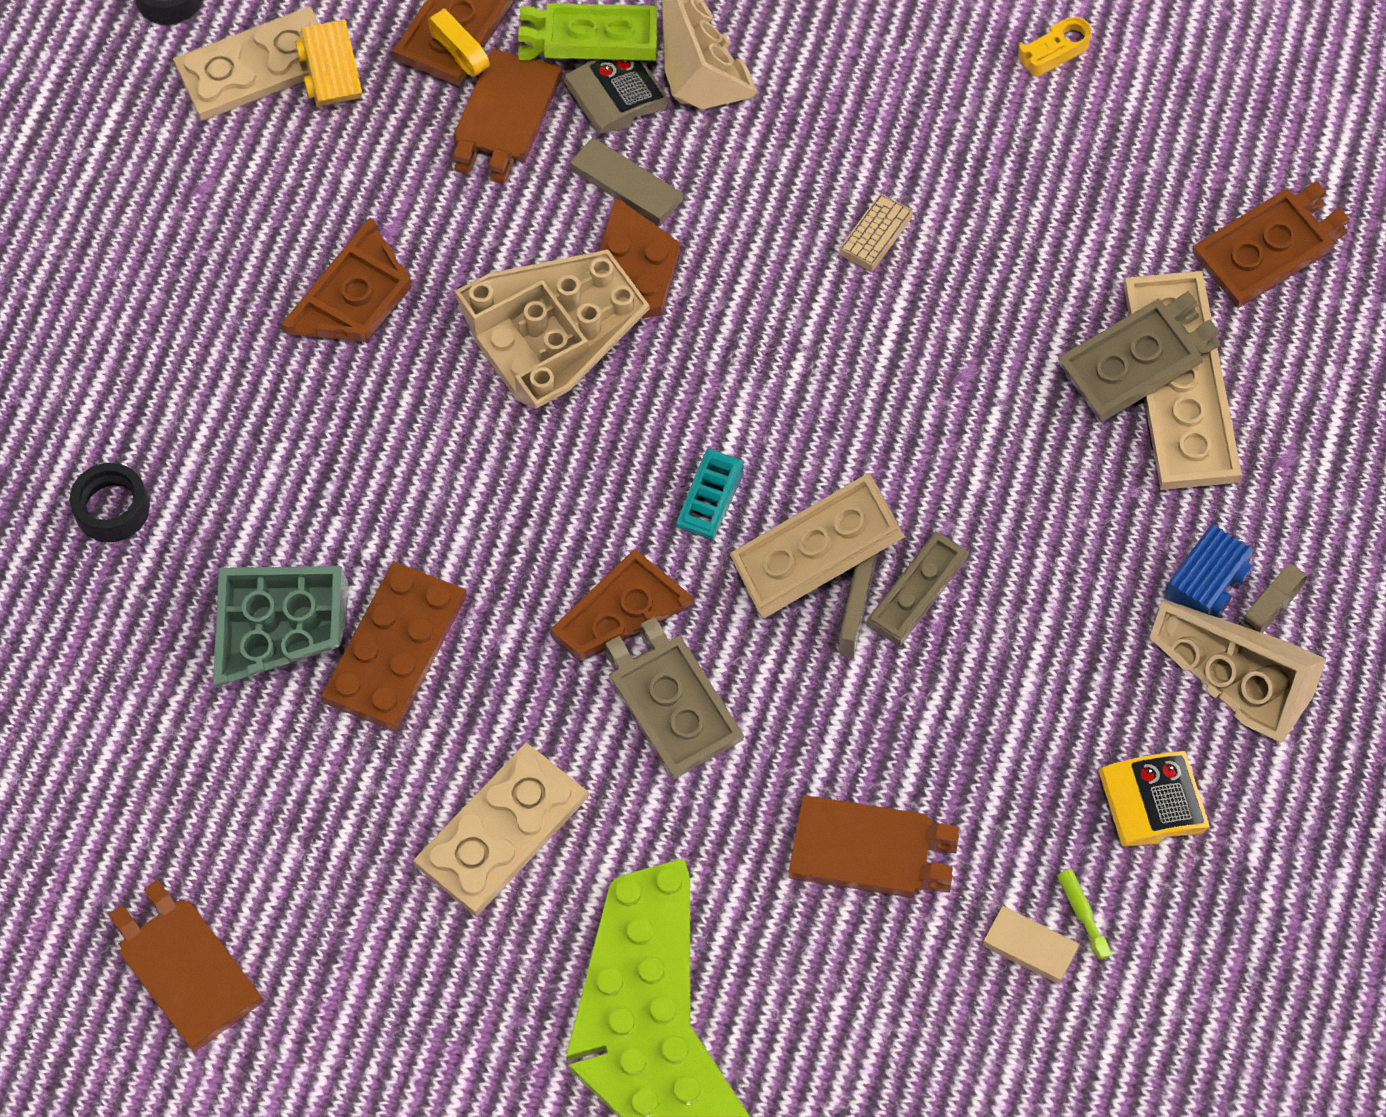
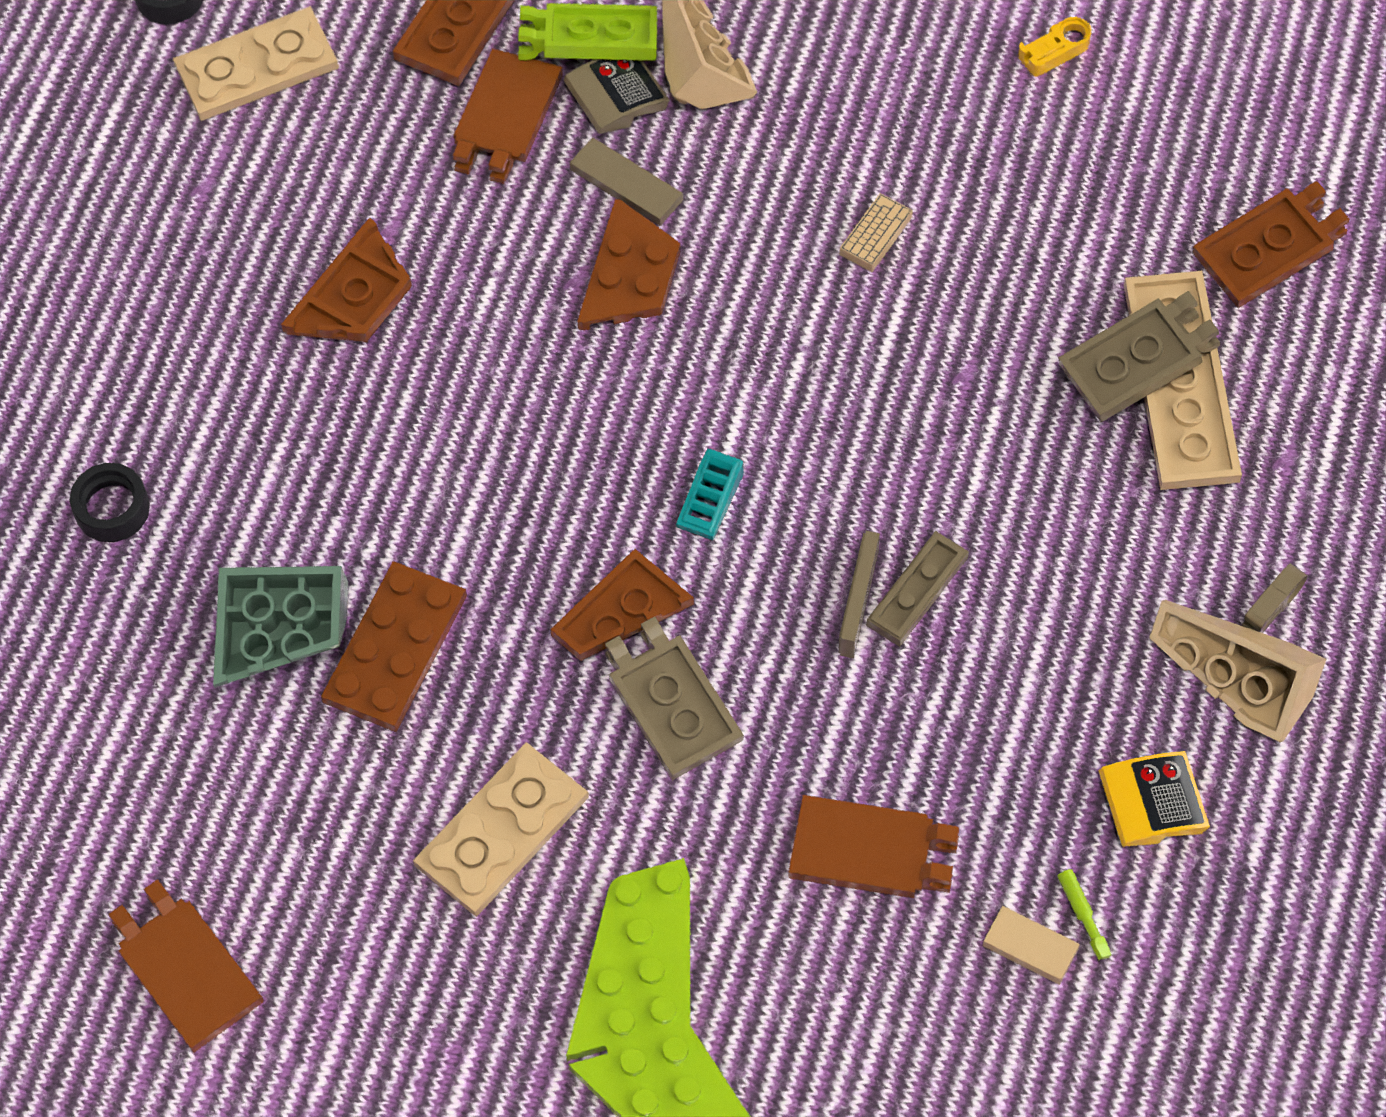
(329, 63): yellow brick -> none
(459, 43): yellow piece -> none
(550, 321): tan wedge -> none
(816, 545): tan piece -> none
(1210, 572): blue brick -> none

